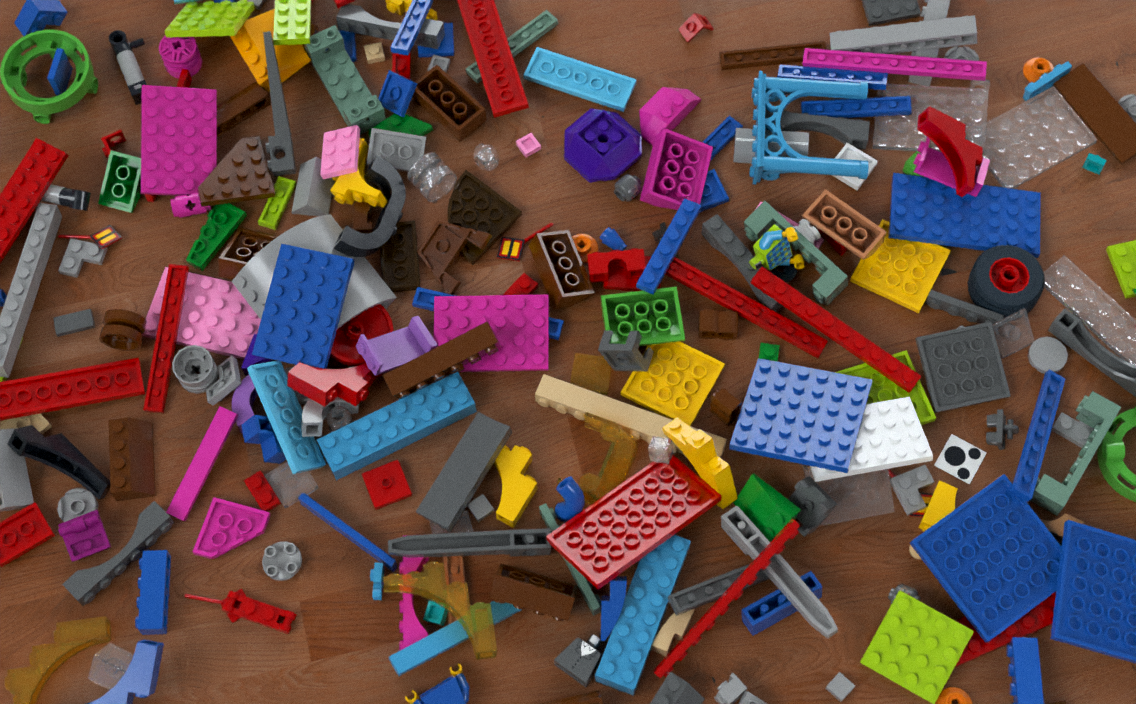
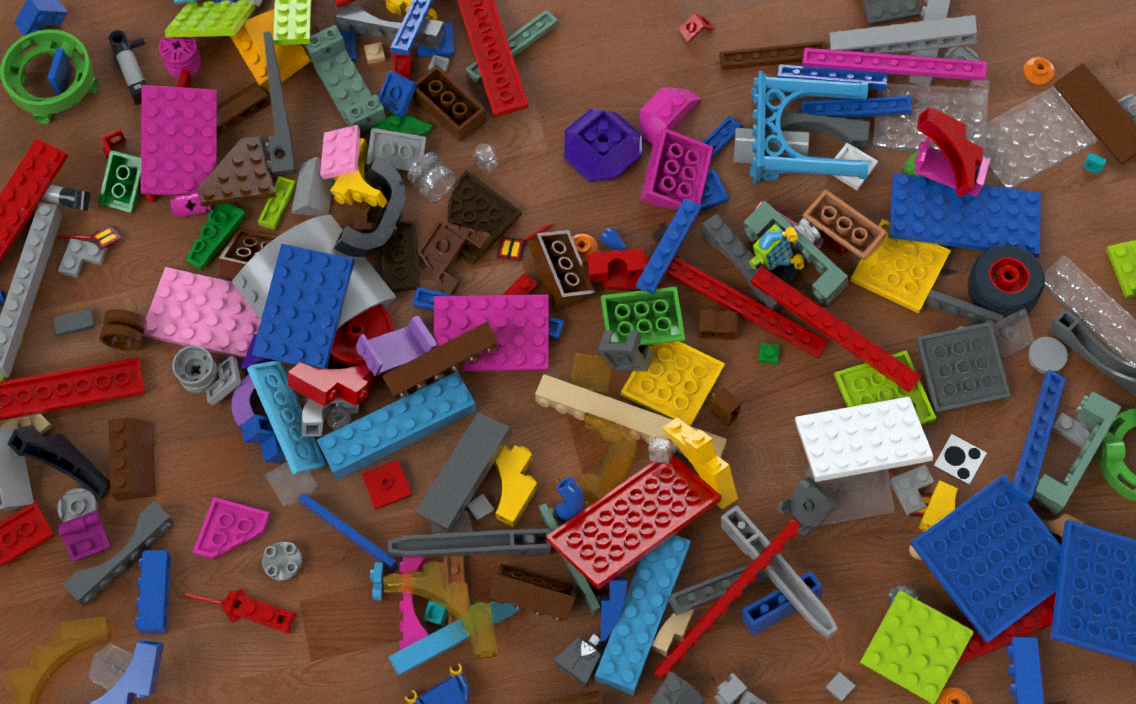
(166, 338): red tile -> none
(202, 463): dark pink tile -> none
(262, 491): red plate -> none
(528, 145): bright pink plate -> none
(580, 79): medium azure plate -> none
(627, 187): dark grey head -> none
(765, 507): green slope -> none
(801, 415): plate -> none
(998, 438): dark grey hips -> none
(1046, 80): dark azure plate -> none

